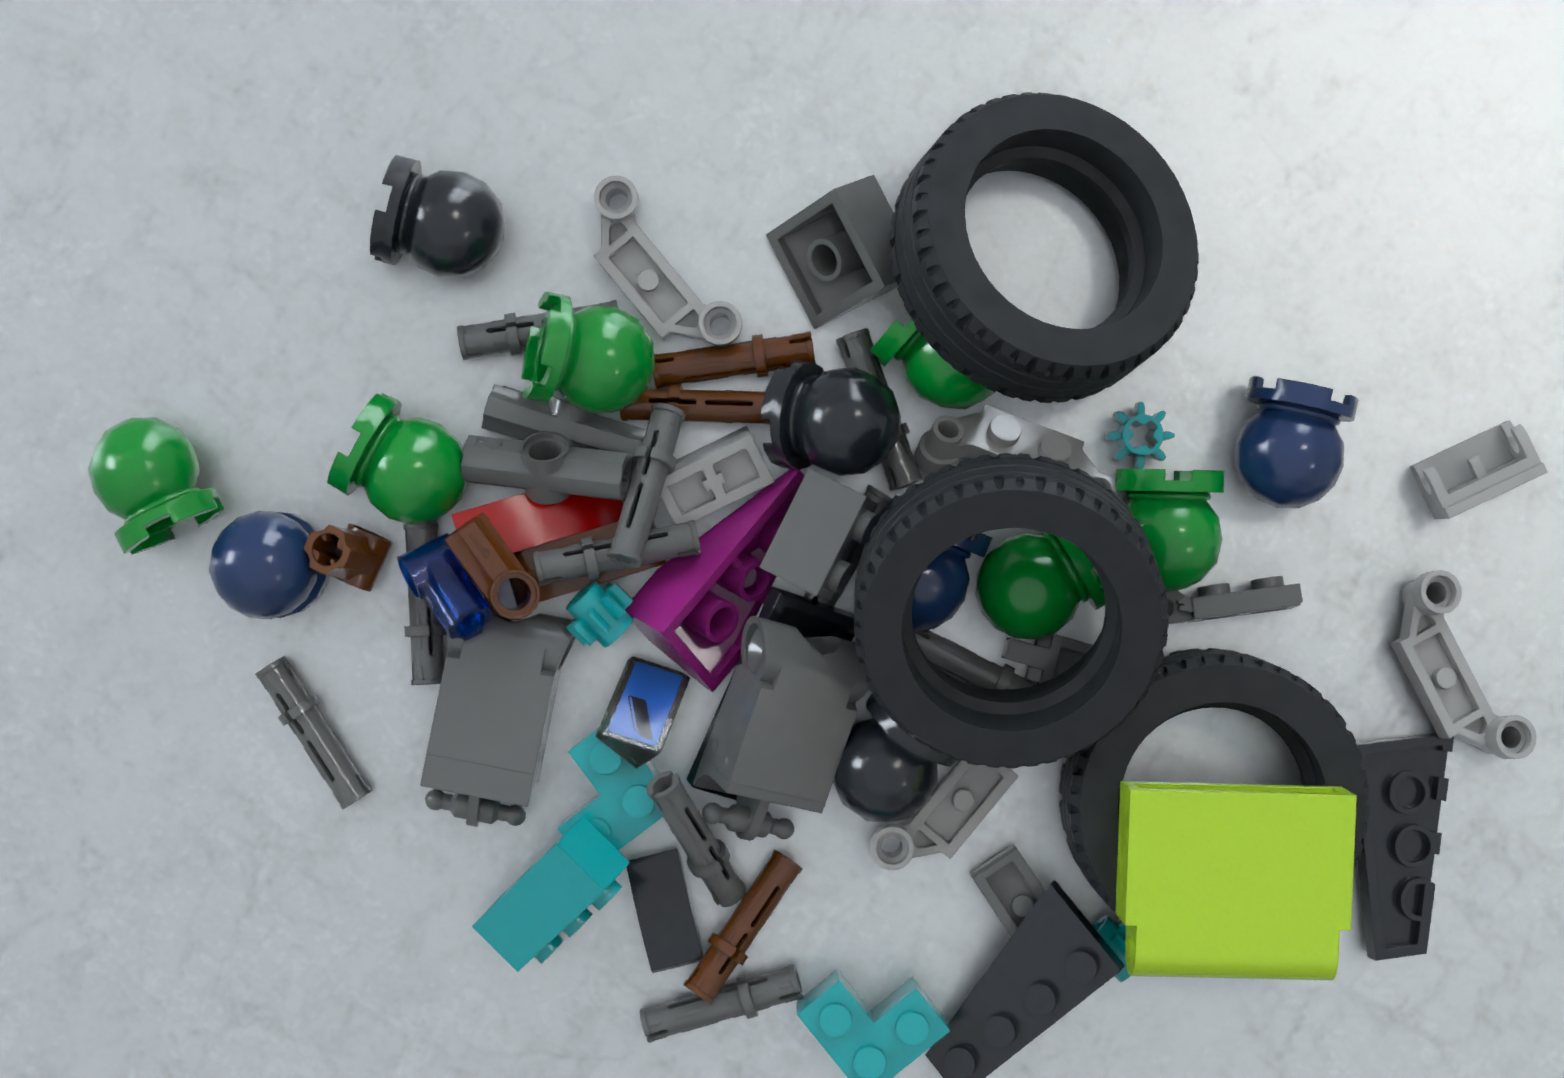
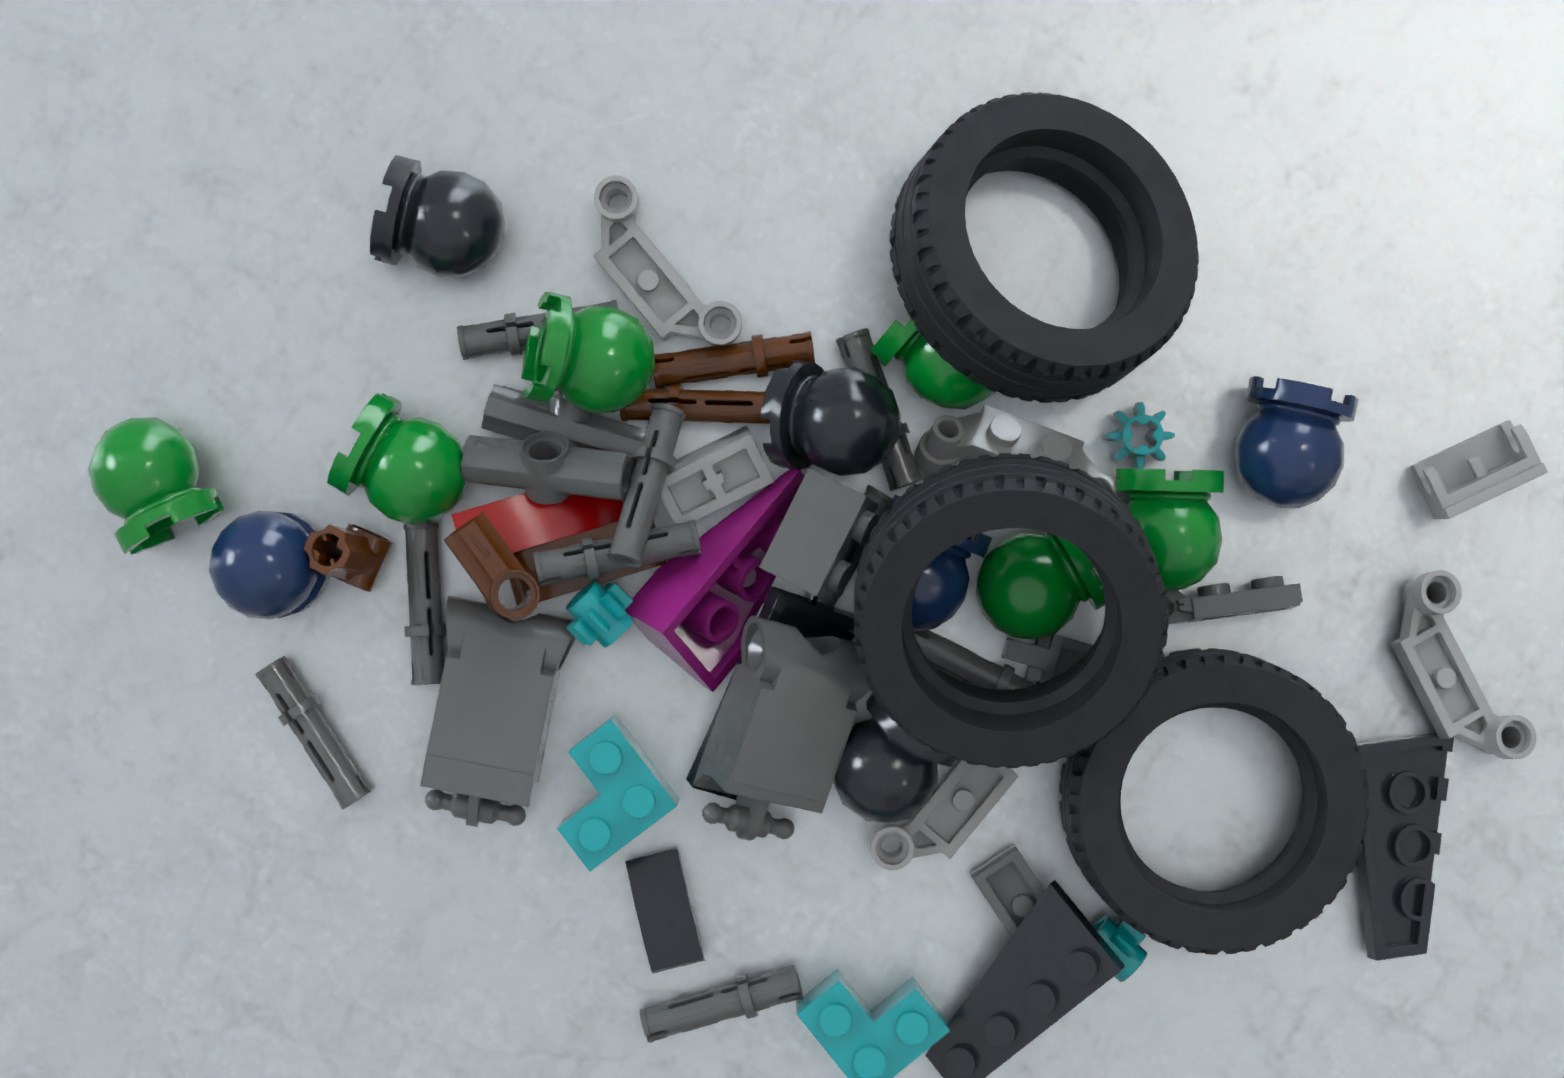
(449, 591): clear blue piece -> none
(553, 896): teal brick -> none
(642, 710): slope -> none
(706, 856): dark grey pin -> none
(742, 927): reddish brown pin -> none
(838, 250): dark grey slope -> none
(1234, 879): lime piece -> none

